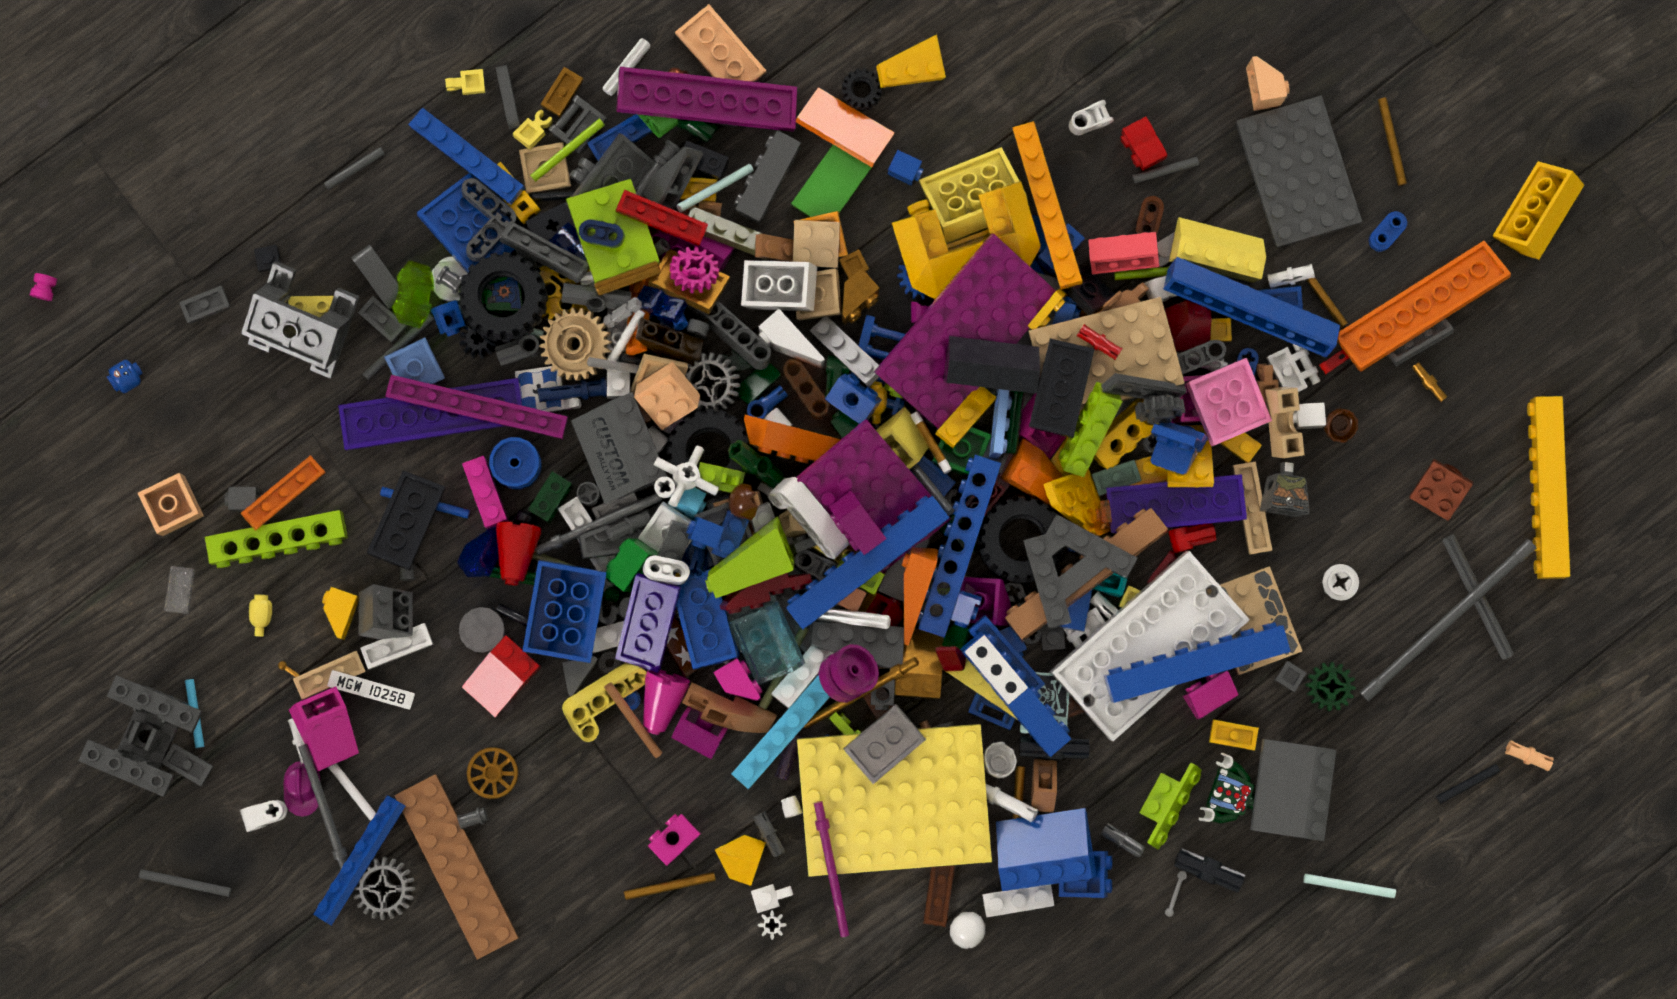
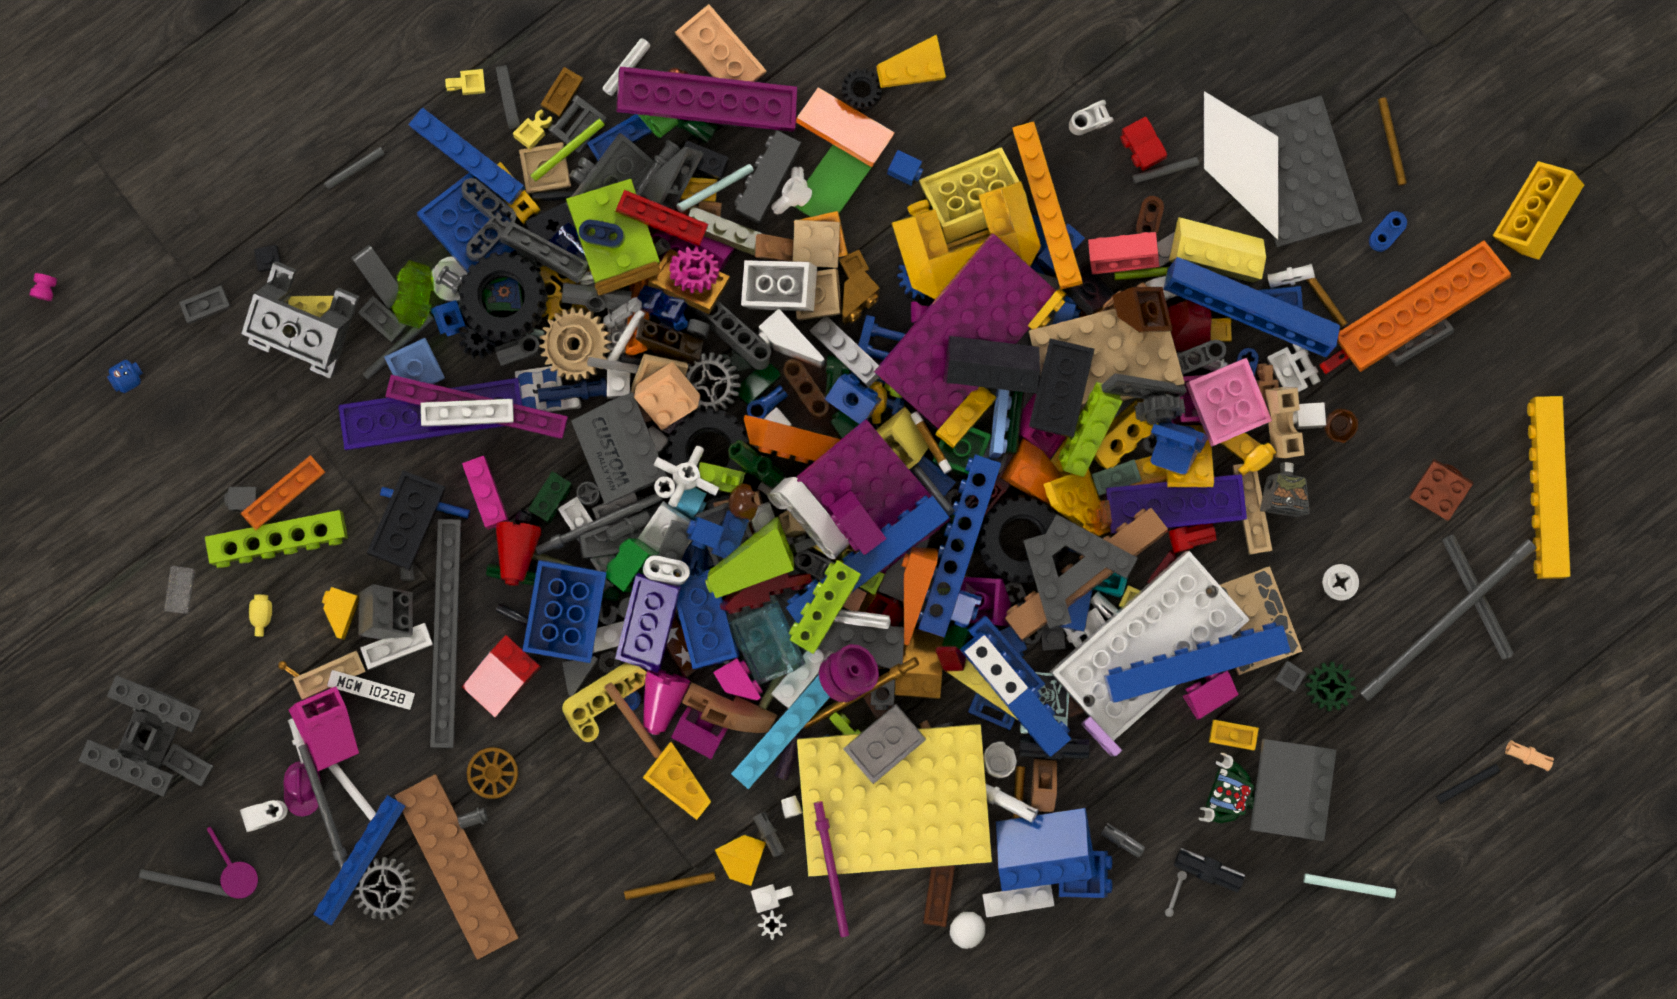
(170, 504): light nougat brick -> none
(192, 701): medium azure bar -> none
(238, 878): none -> magenta piece
(445, 633): none -> dark grey plate
(467, 412): none -> white plate
(480, 555): clear blue slope -> none
(481, 629): flat silver tile -> none
(502, 466): blue wheel -> none
(666, 851): dark pink brick -> none
(677, 782): none -> yellow wing
(793, 193): none -> white axle
(825, 606): none -> lime brick
(1099, 342): red pin -> none
(1100, 736): none -> lavender tile
(1143, 309): none -> reddish brown slope
(1166, 802): lime bracket -> none
(1242, 160): none -> white sticker
(1257, 458): none -> yellow plant
(1266, 85): light nougat slope -> none
(1429, 382): pearl gold bar -> none

